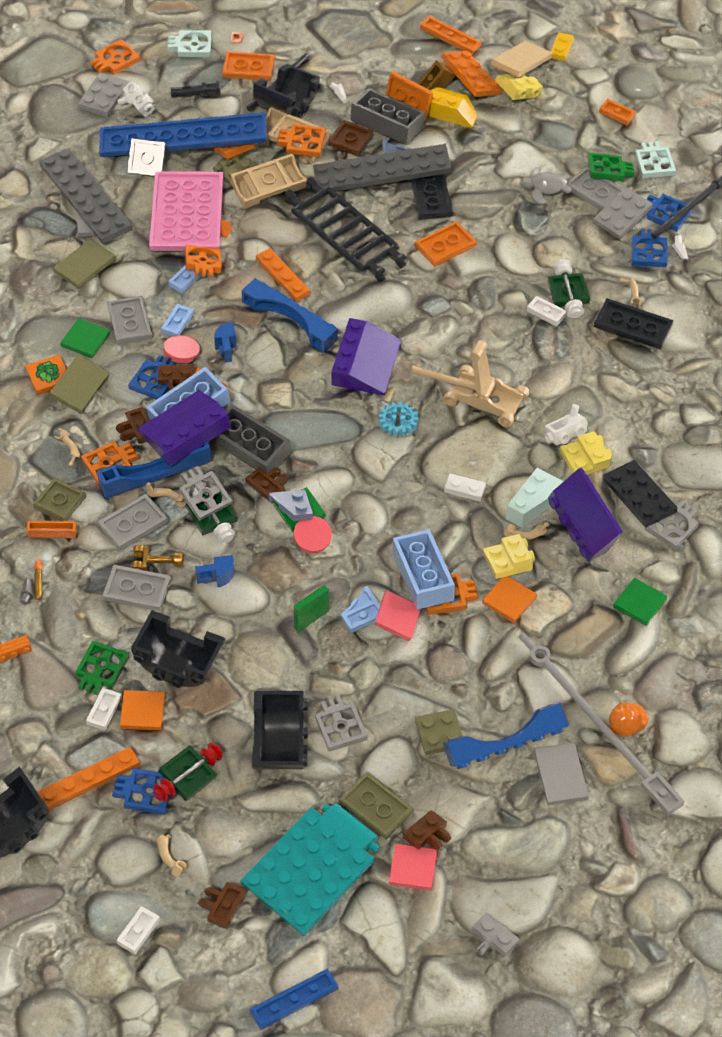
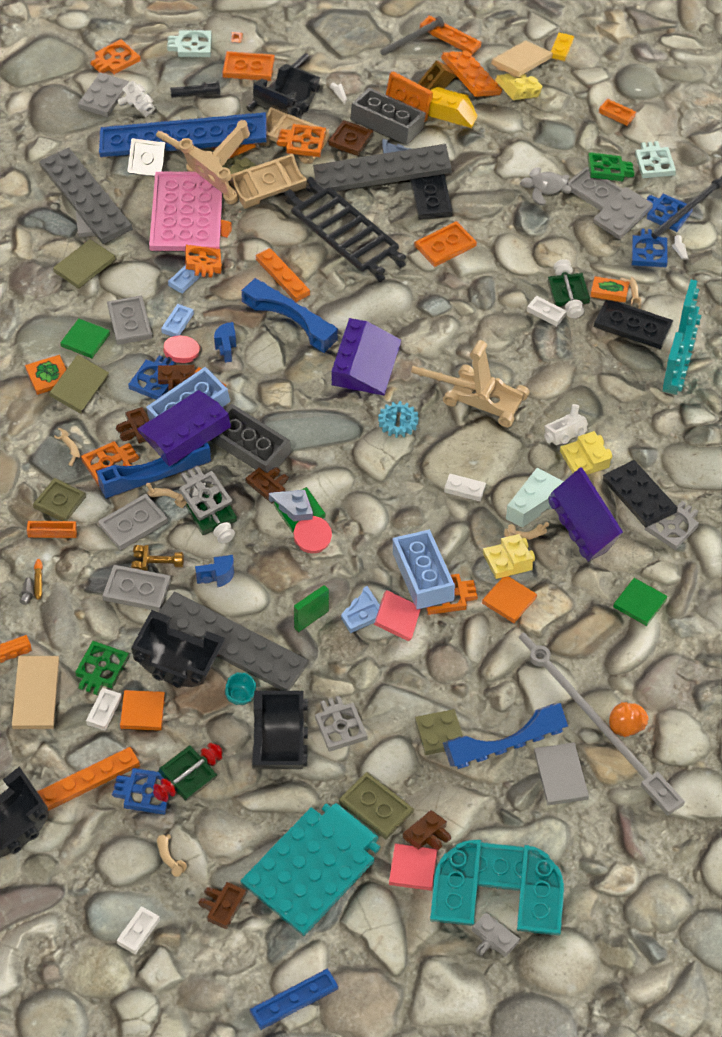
(35, 692): none -> tan tile
(209, 163): none -> tan piece
(240, 688): none -> teal hair
(241, 646): none -> dark grey plate
(438, 22): none -> dark grey bar
(499, 867): none -> teal plate
(609, 289): none -> orange tile
(683, 343): none -> teal plate

